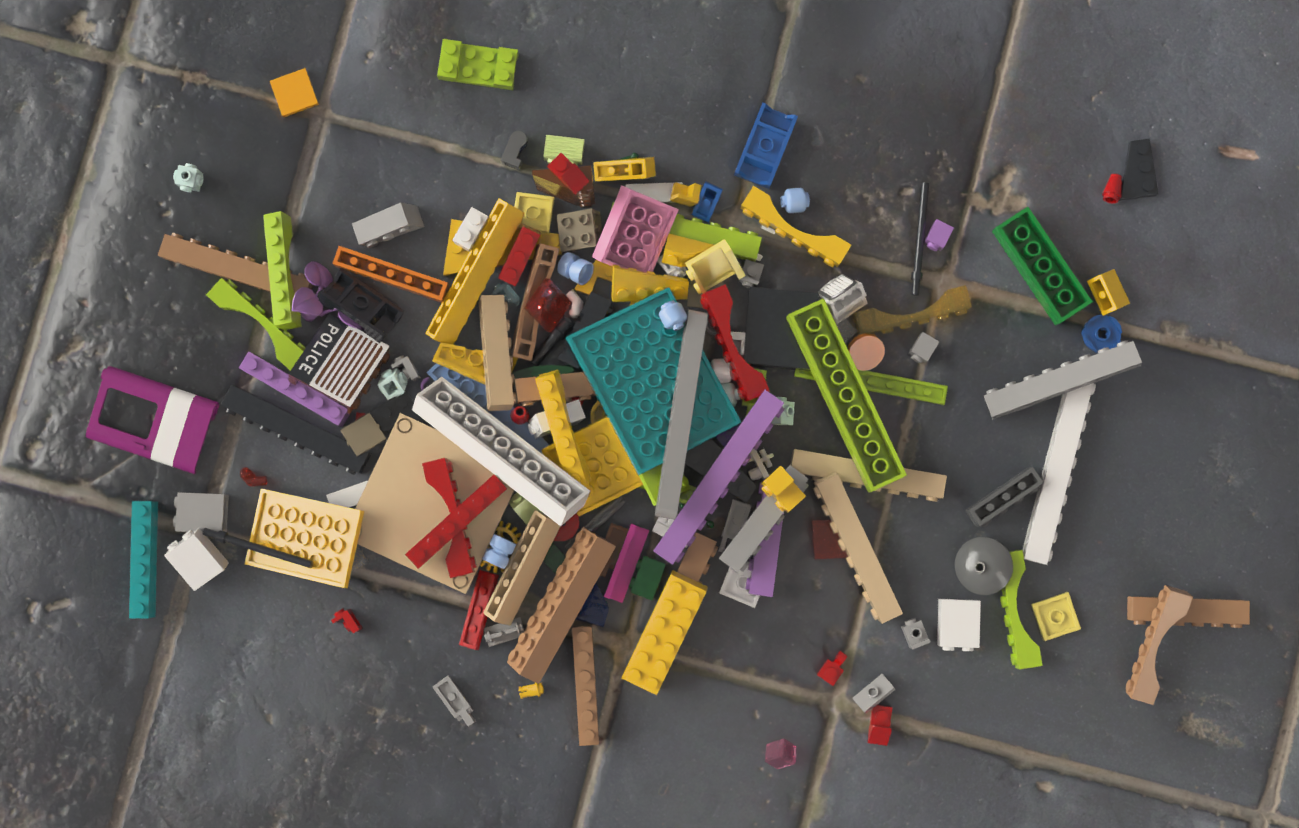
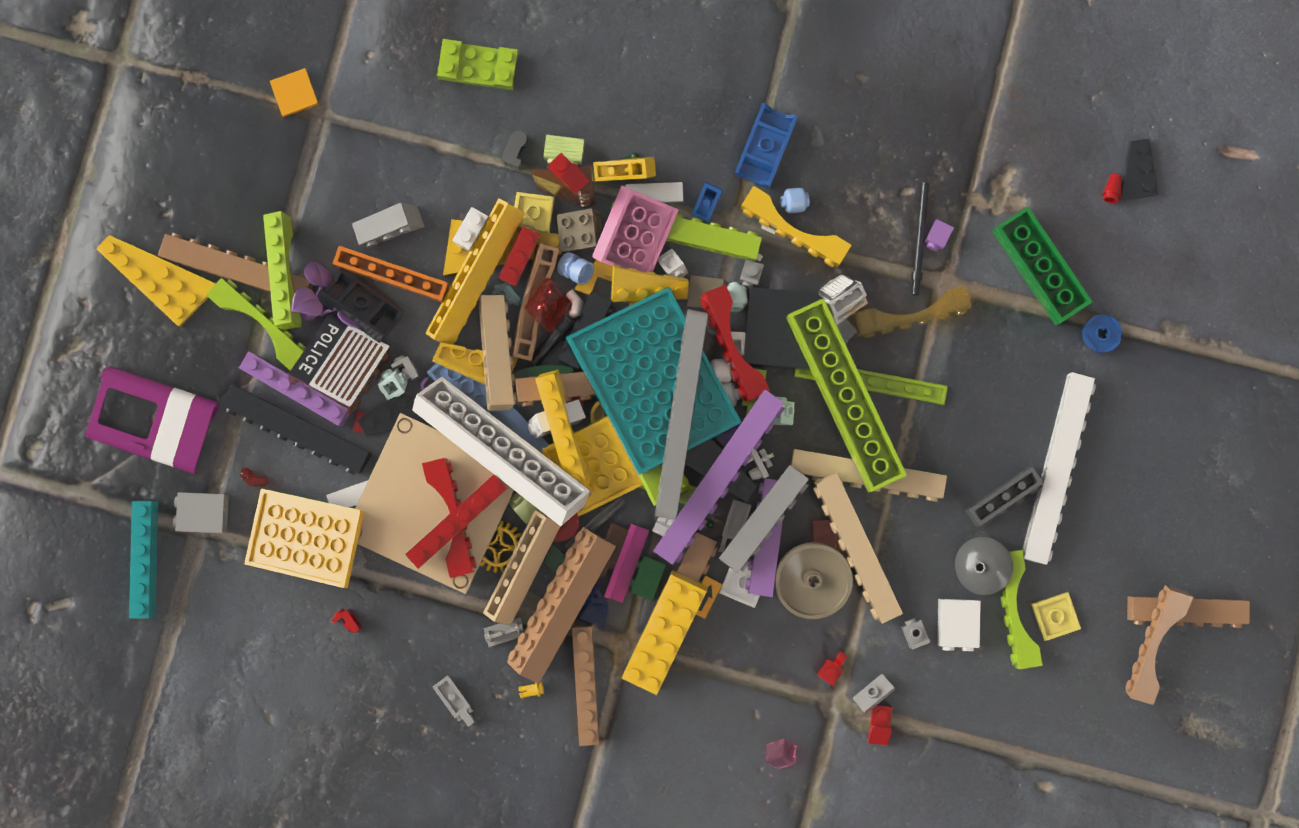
(165, 284): none -> yellow wing
(193, 181): light aqua brick -> none
(196, 558): white brick -> none
(224, 537): black bar -> none
(363, 434): dark tan piece -> none
(476, 619): red tile -> none
(499, 551): light blue wheel -> none
(519, 419): red cone -> none
(673, 315): light blue head -> none
(682, 249): yellow slope -> none
(685, 194): yellow panel -> none
(712, 591): none -> light orange tile
(713, 267): light yellow panel -> none
(739, 296): none -> light aqua head
(782, 489): yellow brick -> none
(813, 580): none -> dark tan dish
(866, 351): orange tile -> none
(923, 348): light grey brick -> none
(1062, 380): light grey brick -> none
(1108, 292): yellow brick -> none

